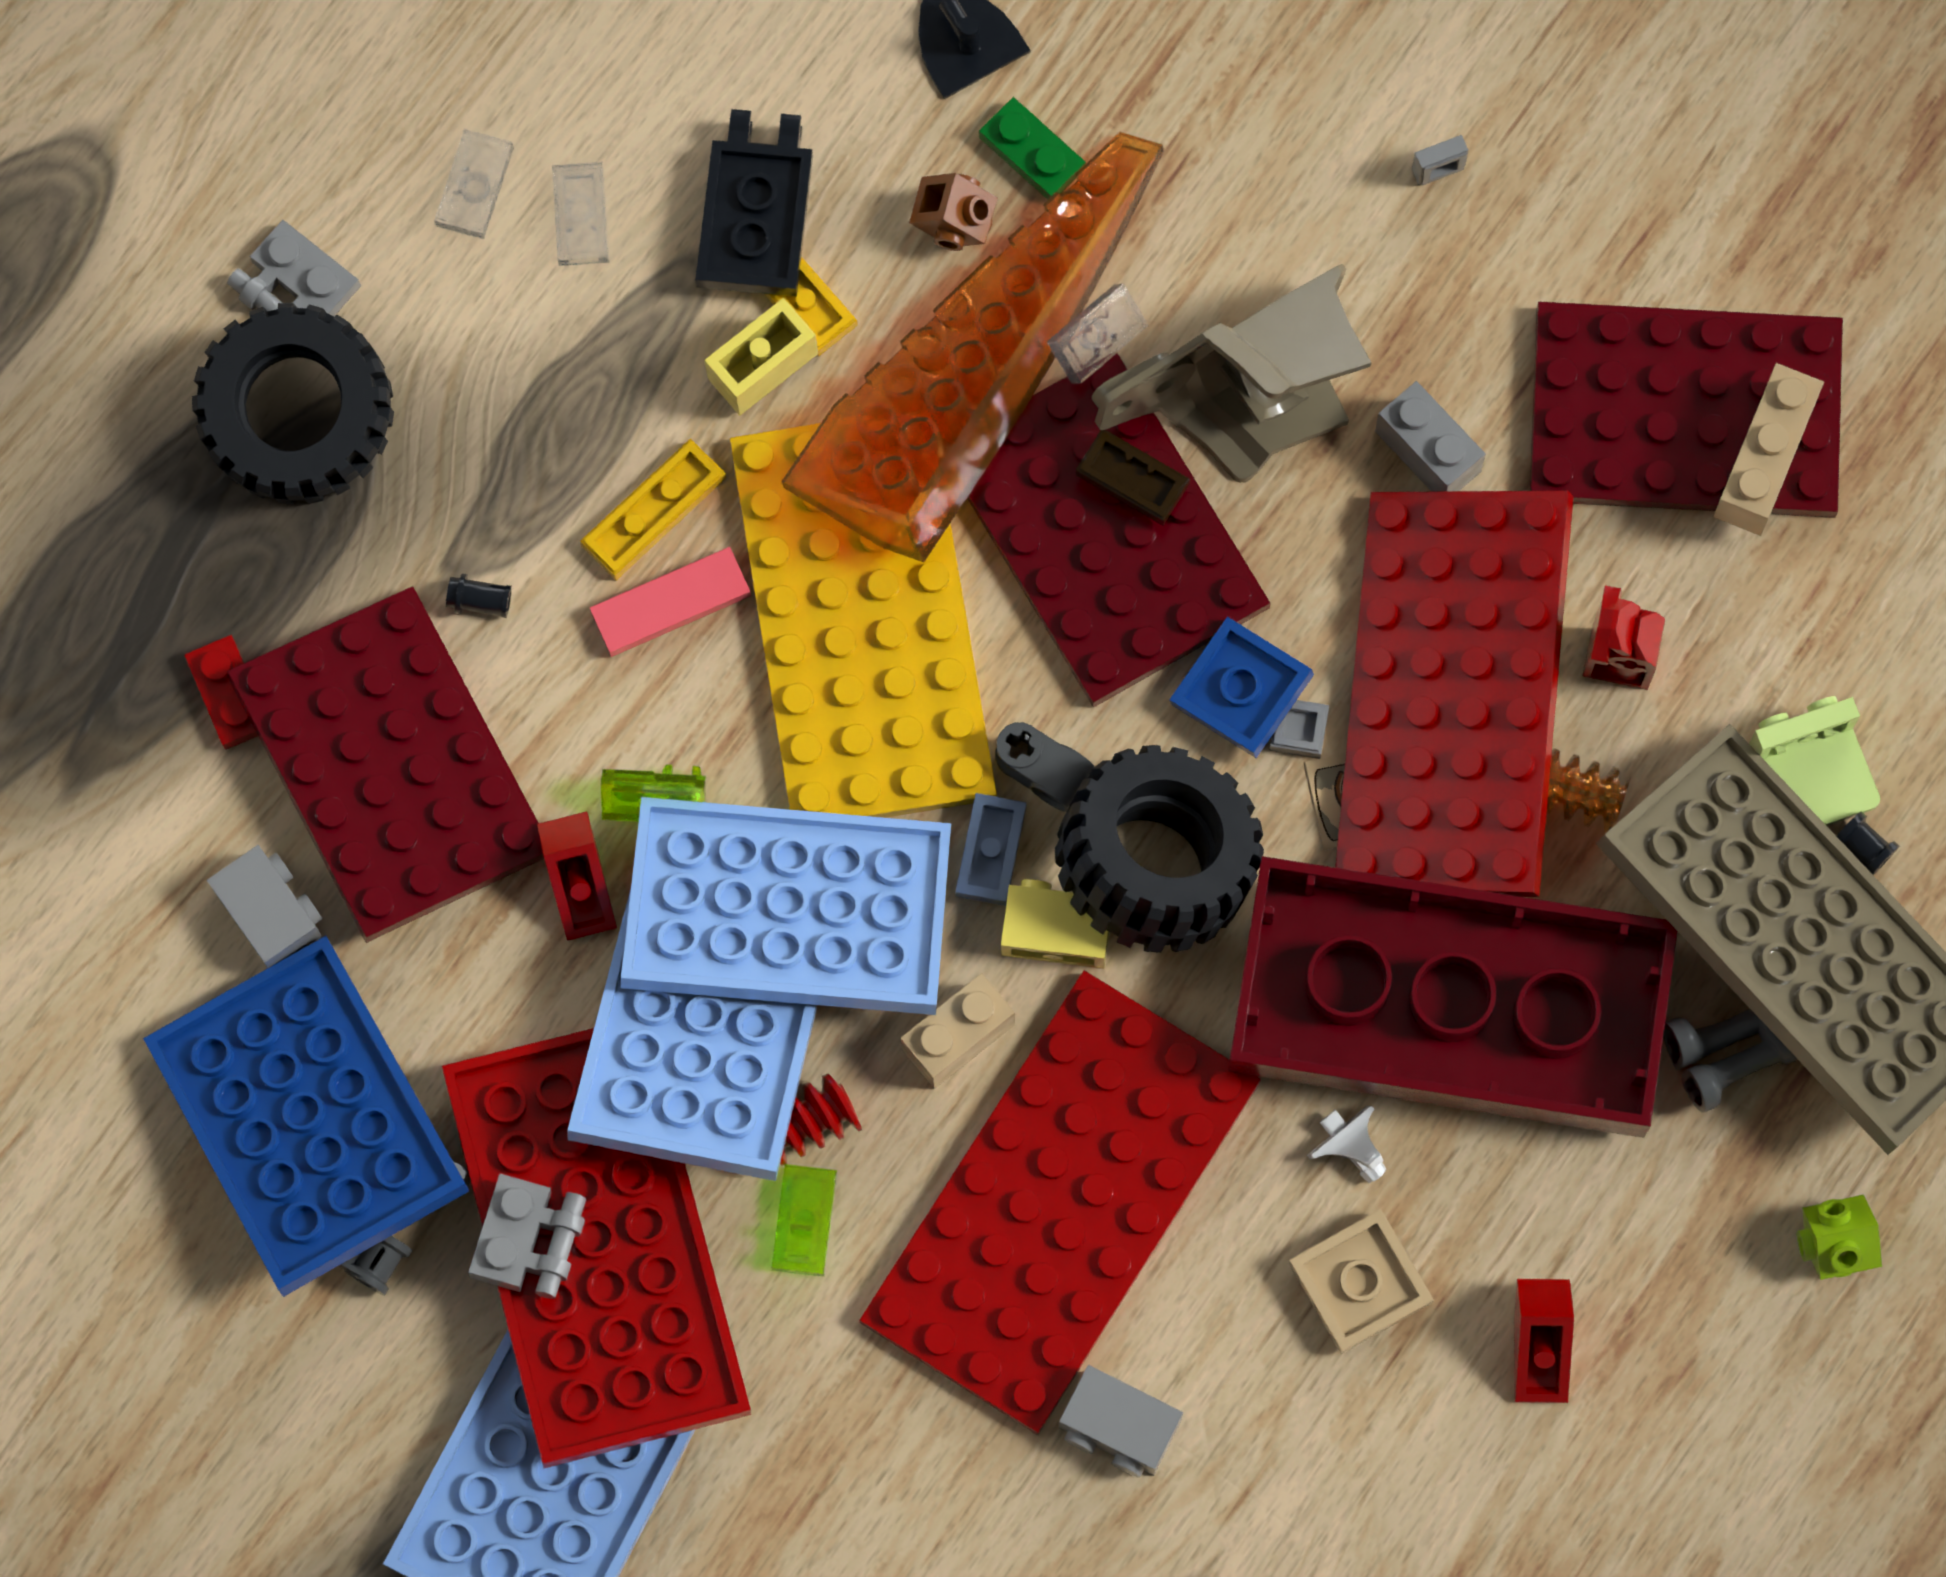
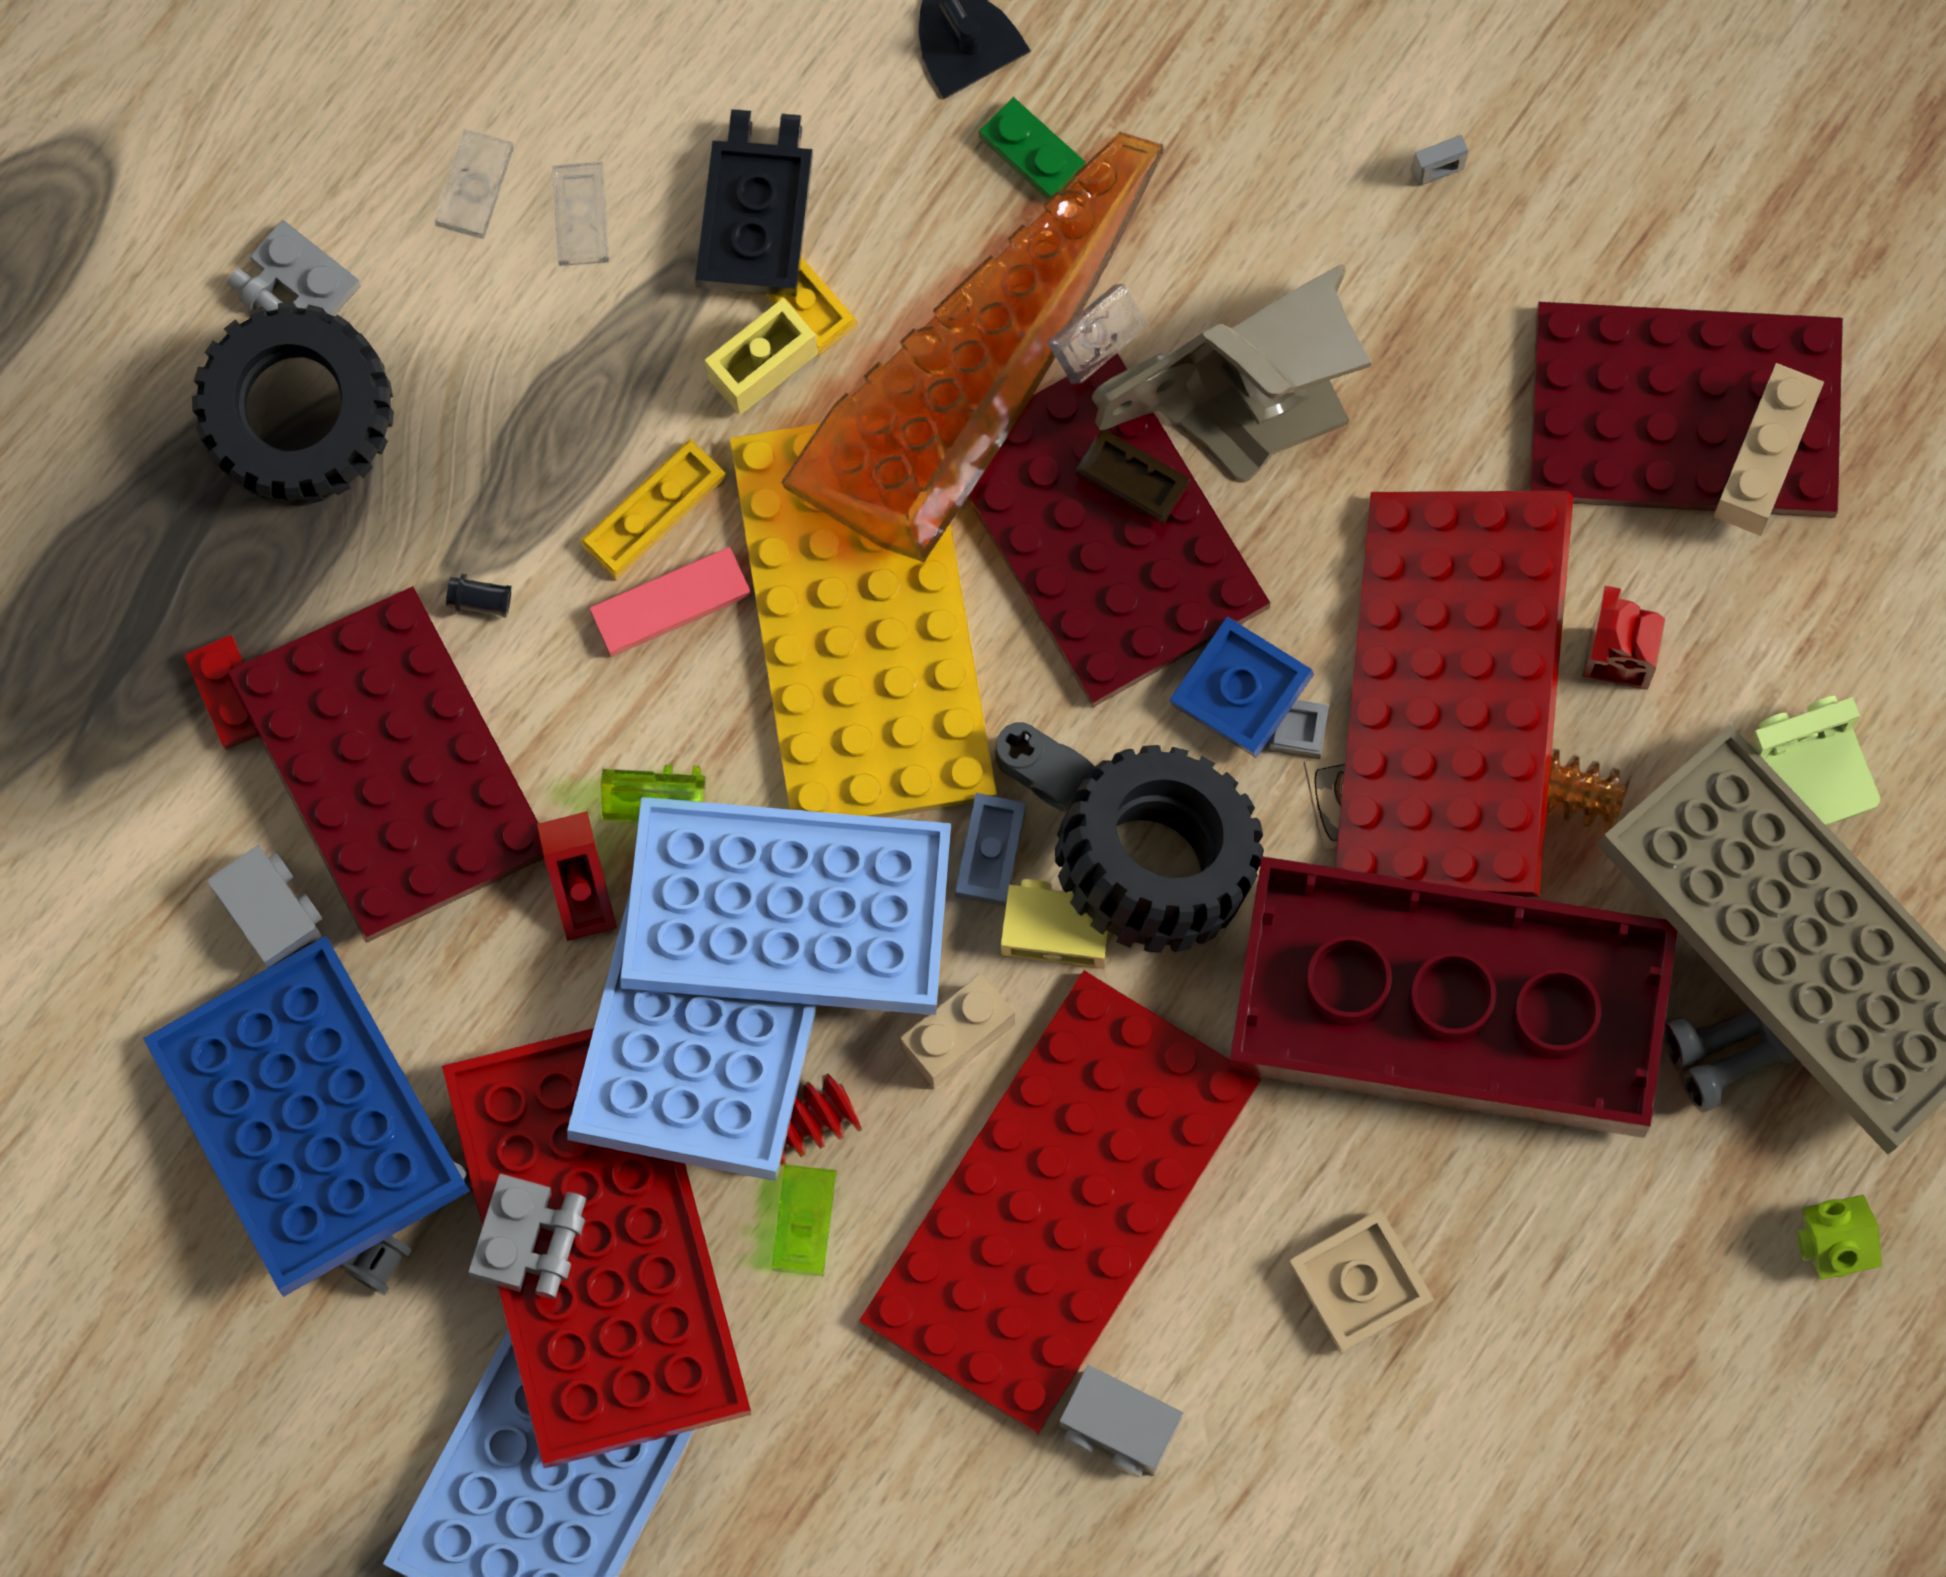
(953, 210): dark orange brick -> none
(1352, 1142): white piece -> none
(1429, 441): light grey brick -> none
(1543, 1340): red slope -> none
(1866, 843): black bush -> none

